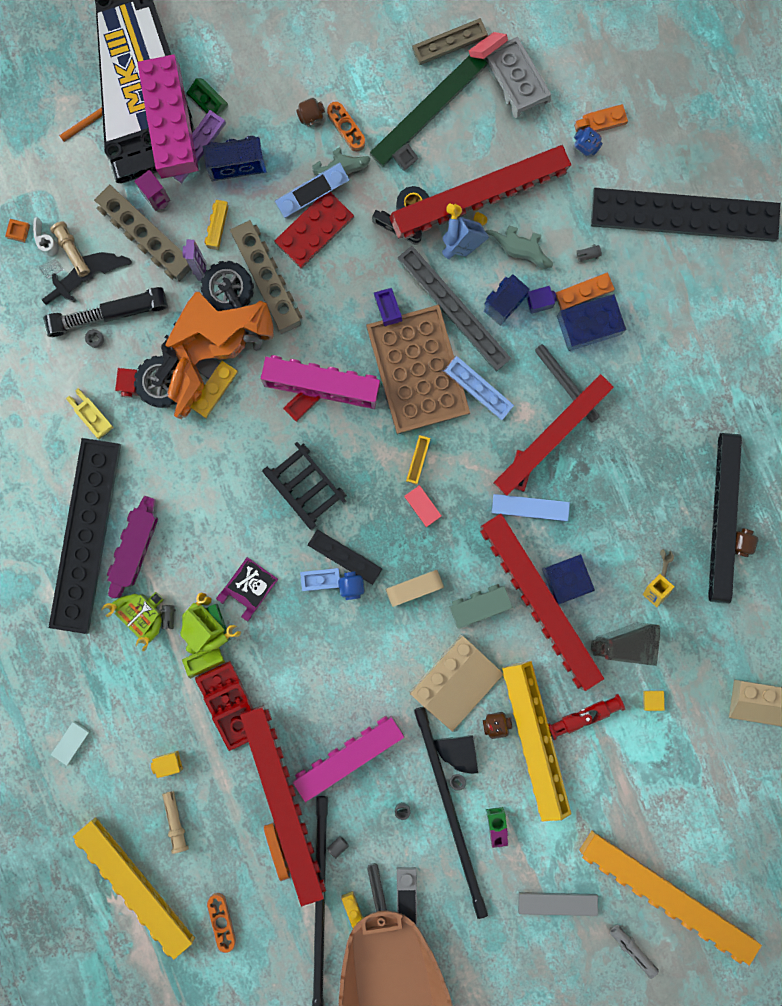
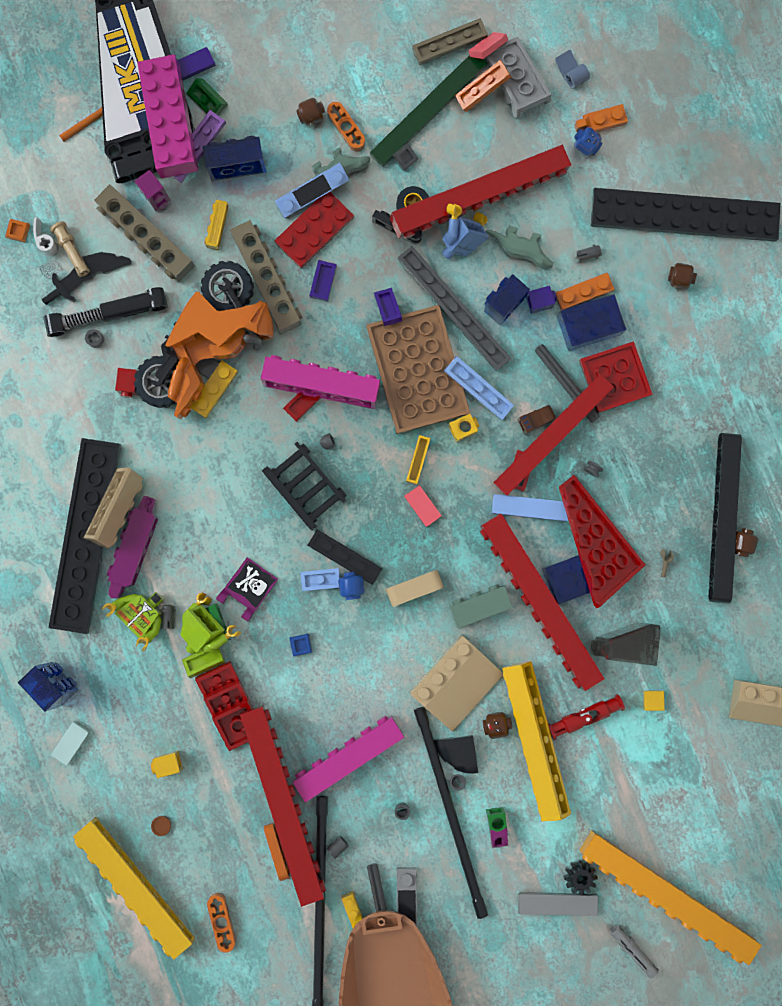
(48, 685): none -> clear blue brick
(90, 415): light yellow hinge -> none
(114, 507): none -> tan slope
(161, 825): none -> dark orange piece
(176, 831): tan pin -> none
(195, 259): medium lavender plate -> none
(196, 63): none -> dark purple tile
(300, 644): none -> blue tile
(323, 280): none -> dark purple tile
(327, 441): none -> dark grey hinge
(457, 433): none -> yellow brick
(483, 86): none -> orange plate
(536, 419): none -> reddish brown leg
(571, 71): none -> sand blue panel
(587, 873): none -> black gear
(593, 469): none -> dark grey bush
(602, 549): none -> red wing
(623, 370): none -> red plate
(658, 590): yellow brick -> none
(682, 276): none -> reddish brown head

